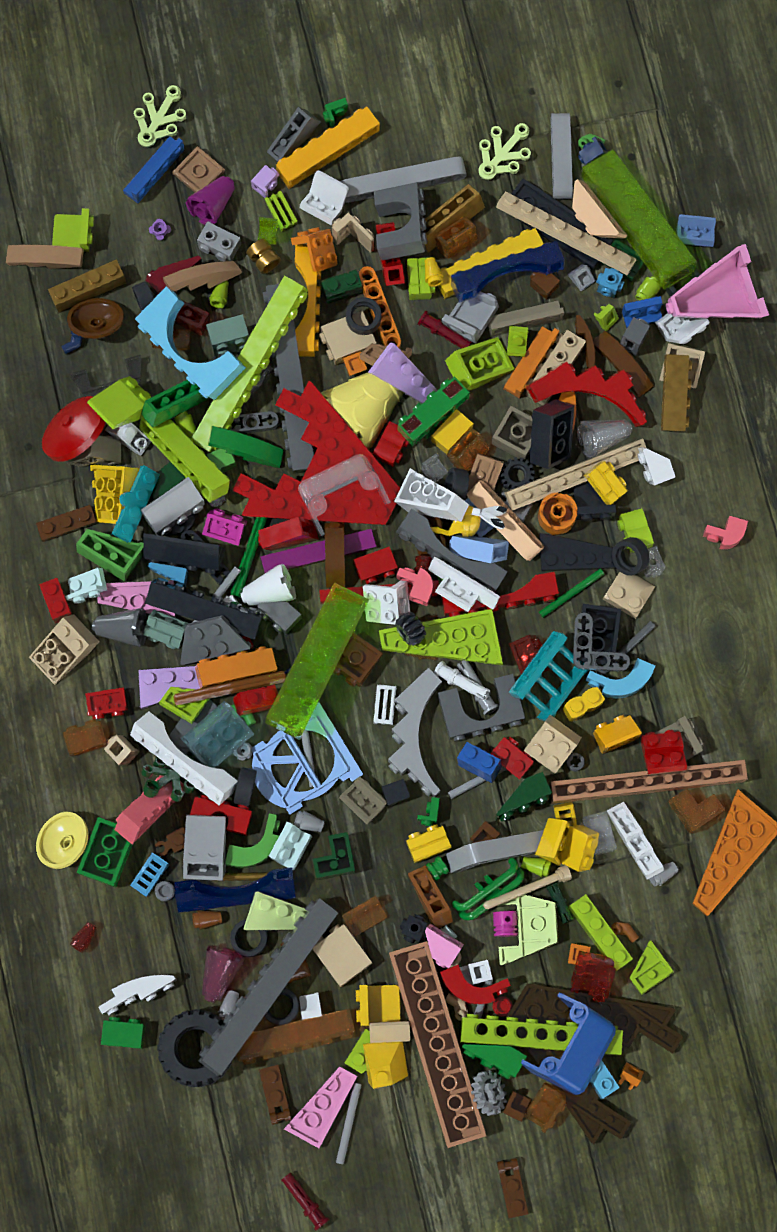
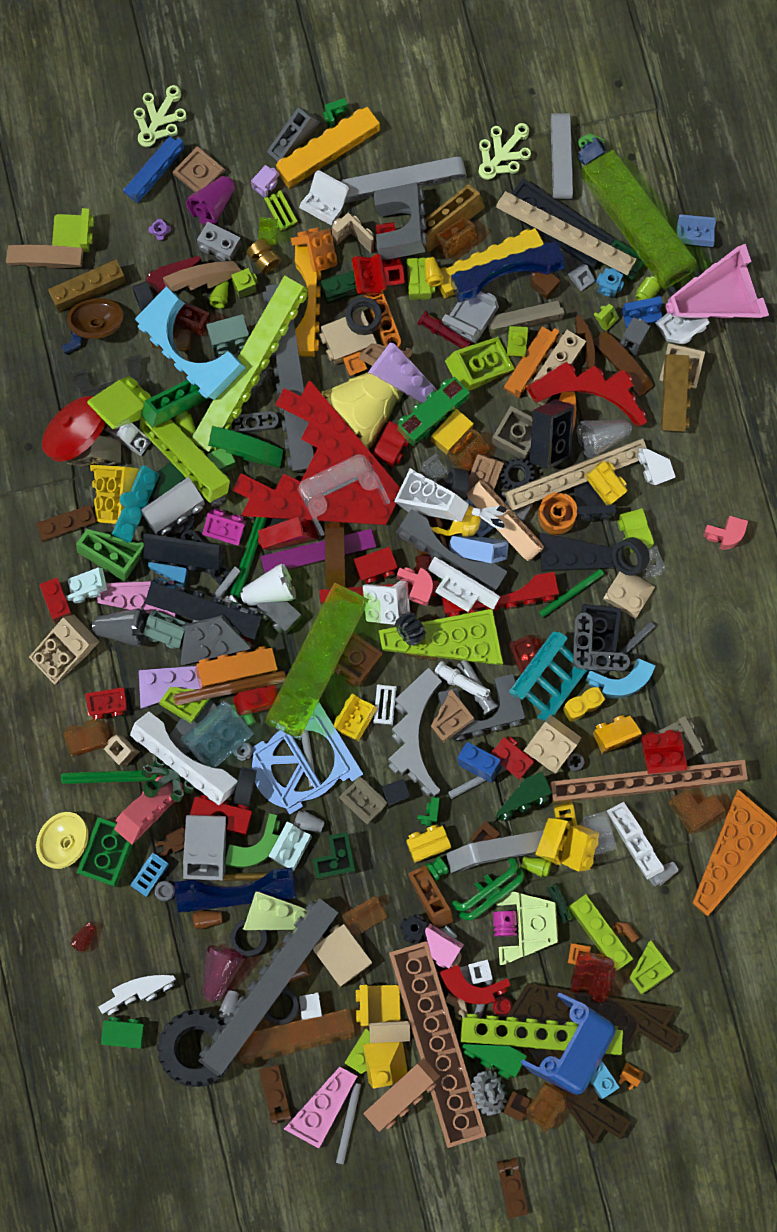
(104, 777): none -> green axle
(244, 283): none -> lime brick
(310, 1209): dark red pin -> none
(354, 717): none -> yellow bracket
(369, 274): none -> red bracket
(404, 1092): none -> nougat brick
(451, 718): none -> medium nougat wing
(562, 874): tan piece -> none
(593, 213): light nougat wedge -> none

